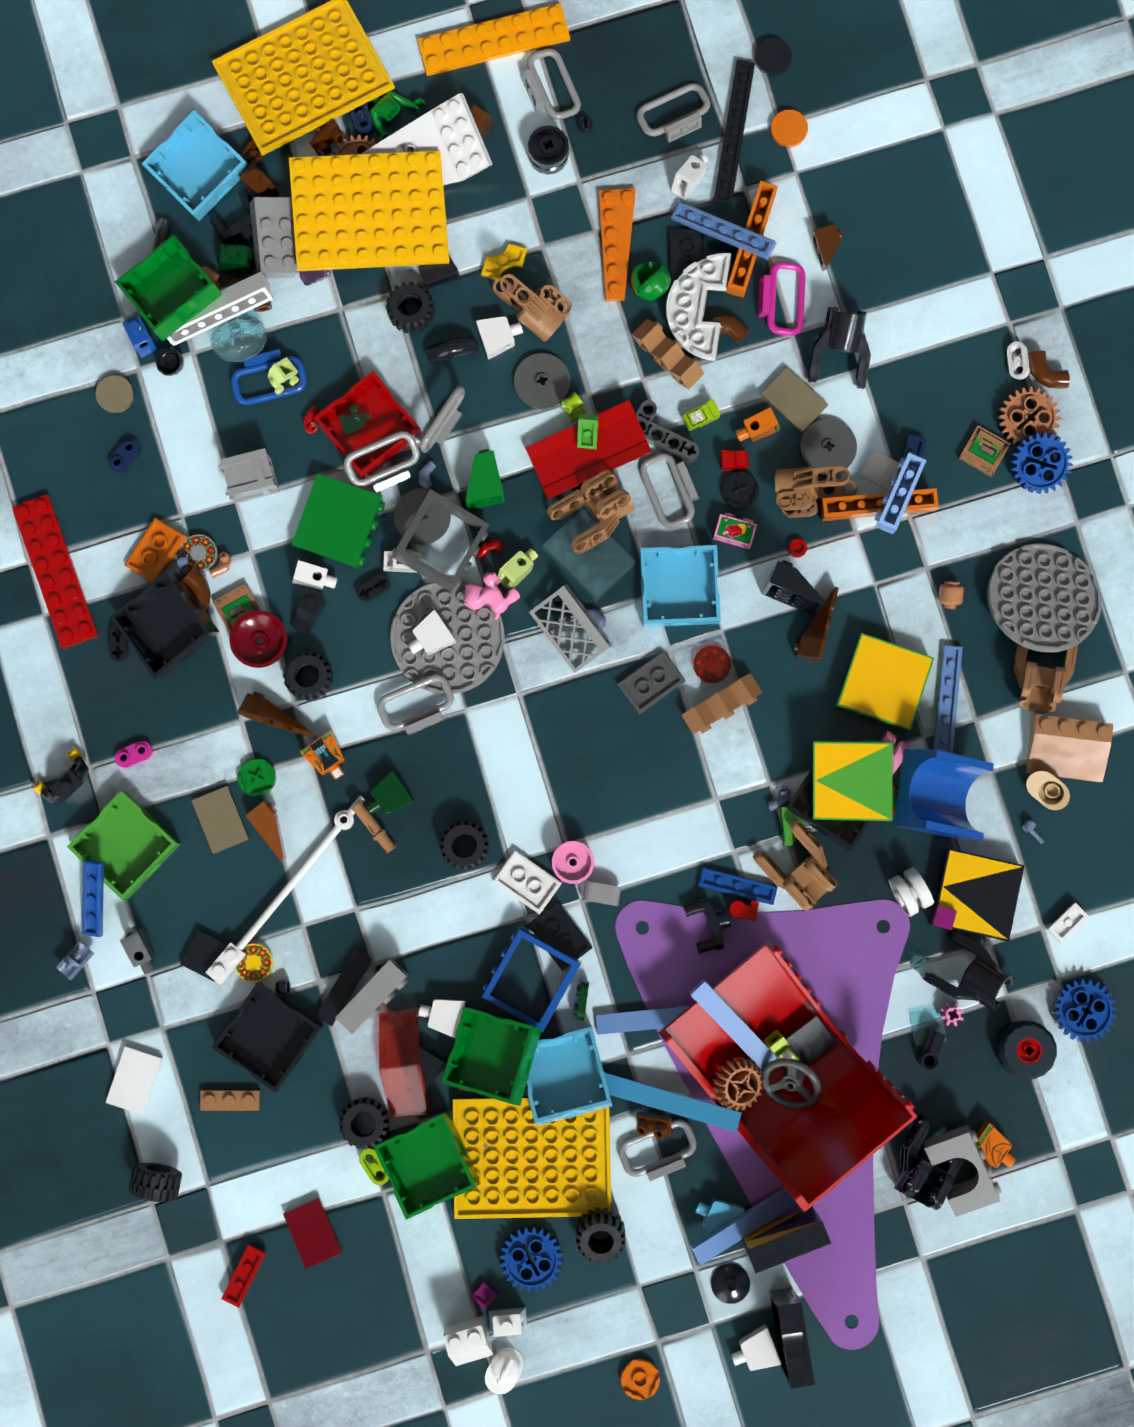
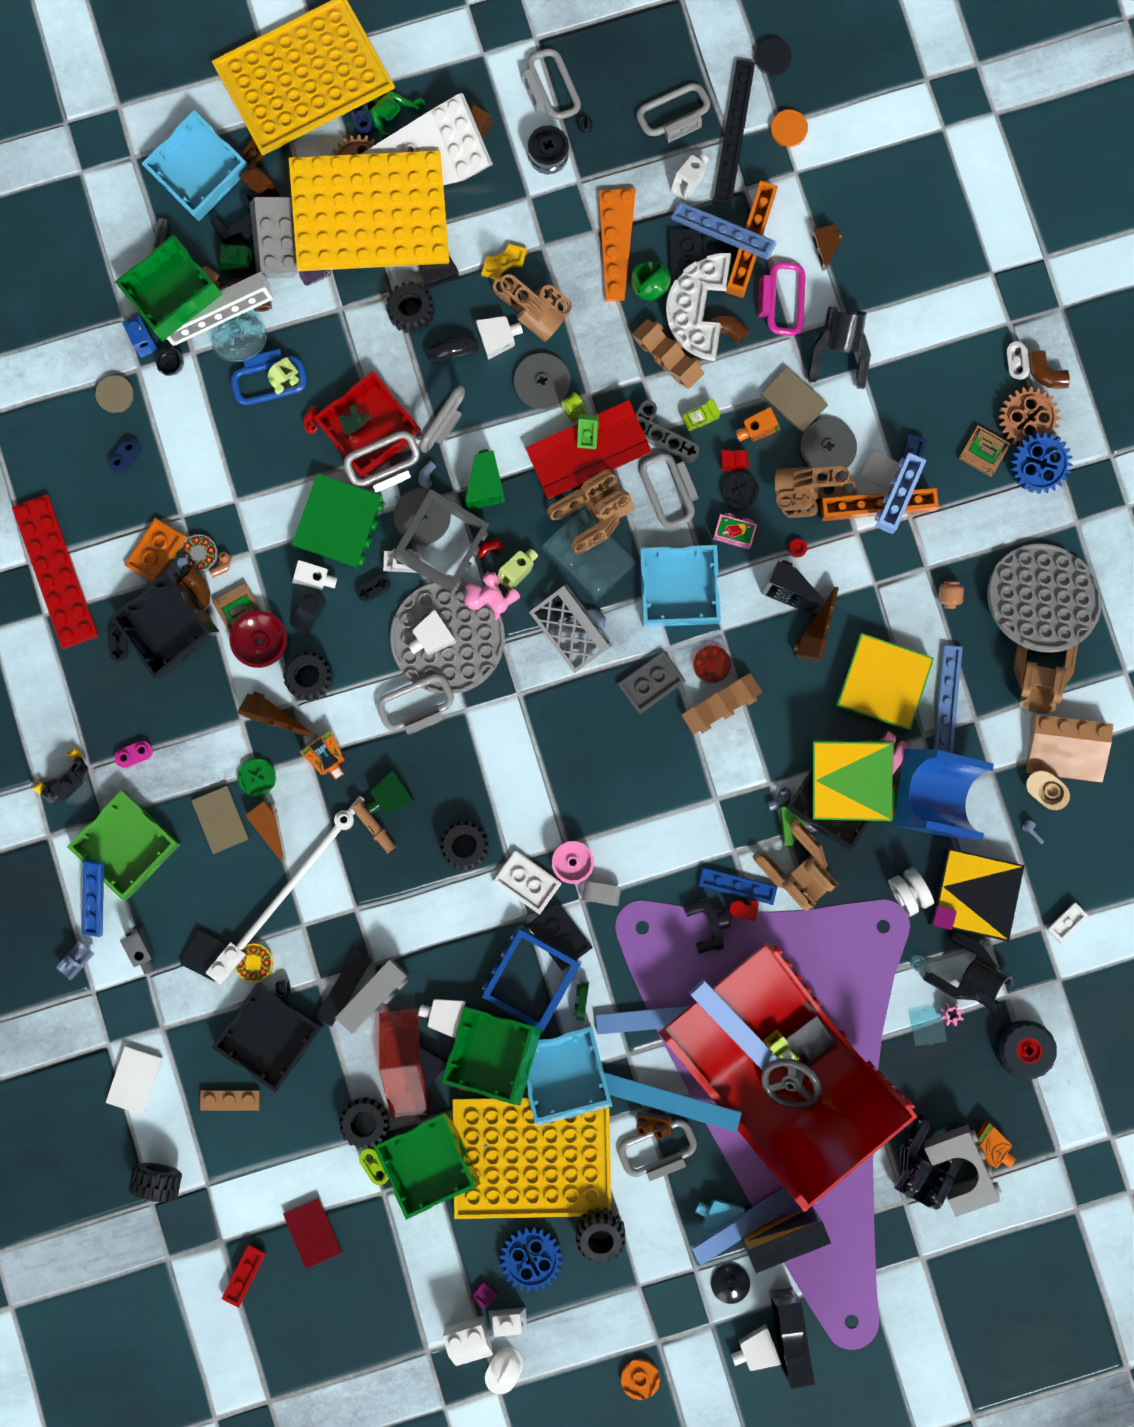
(249, 476): light grey container -> none
(325, 137): reddish brown hips -> none
(493, 39): light orange plate -> none
(737, 1095): nougat gear -> none
(932, 1047): black piece -> none
(1100, 1018): blue gear -> none

